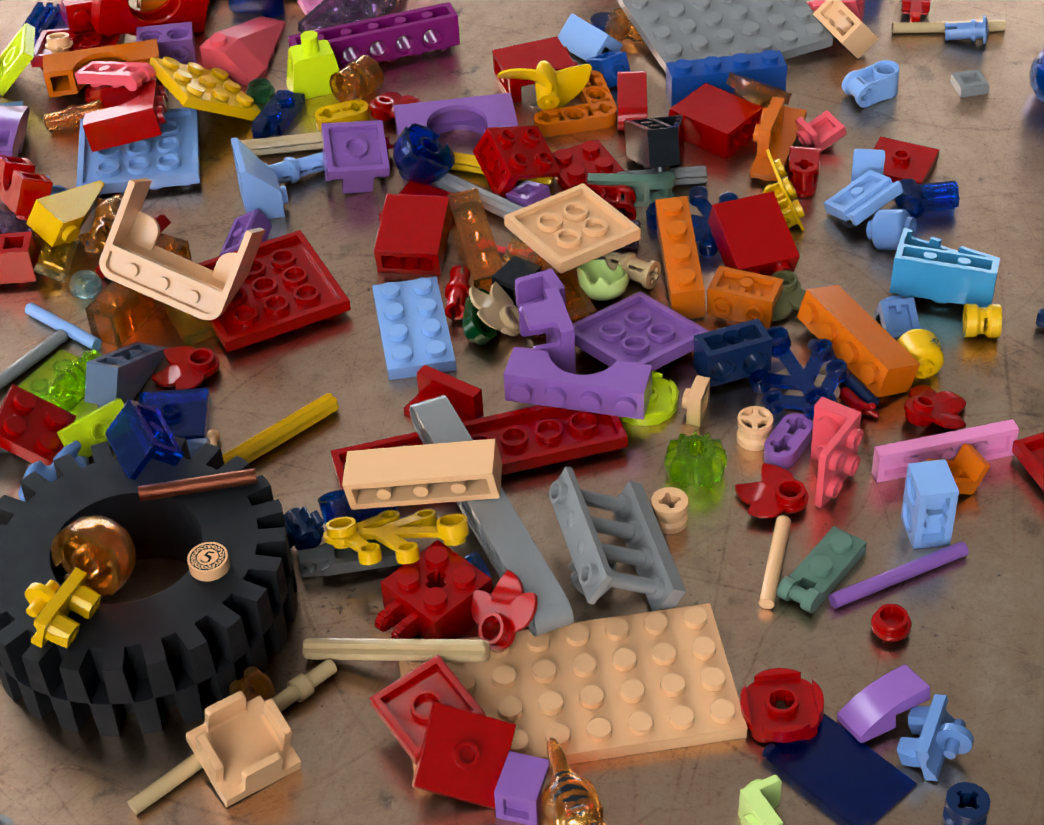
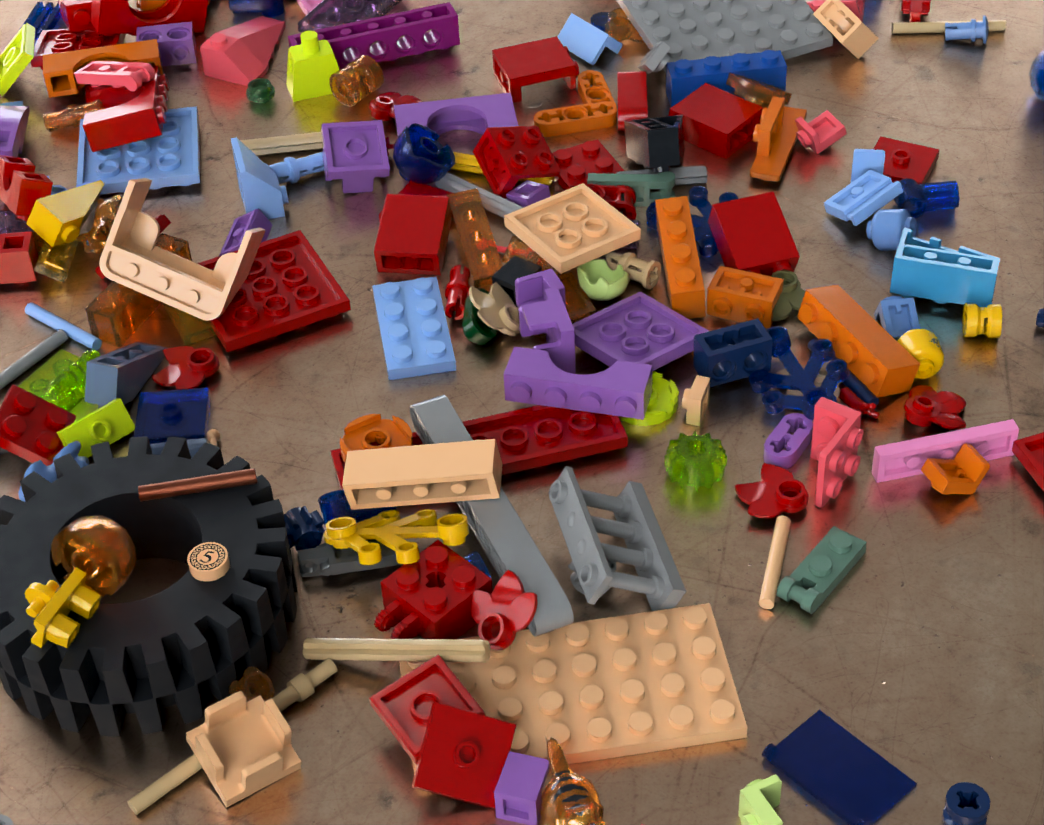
(58, 42): light nougat plate -> none
(85, 284): clear light blue plate -> none
(140, 435): clear blue panel -> none
(204, 88): yellow plate -> none
(277, 114): clear blue hinge -> none
(284, 429): yellow axle -> none
(342, 112): yellow beam -> none
(374, 429): none -> orange plate
(463, 396): red panel -> none
(551, 86): yellow piece -> none
(609, 64): blue bracket -> none
(655, 58): none -> light grey hinge
(670, 509): light nougat wheel -> none
(754, 427): light nougat wheel -> none
(785, 194): yellow hinge -> none
(787, 724): red plate -> none
(803, 169): red piece -> none
(872, 83): light blue piece -> none
(876, 706): medium lavender slope -> none
(891, 622): red plate -> none
(898, 574): medium lavender bar -> none
(929, 504): light blue brick -> none
(939, 738): medium blue hips -> none
(969, 83): light grey tile -> none

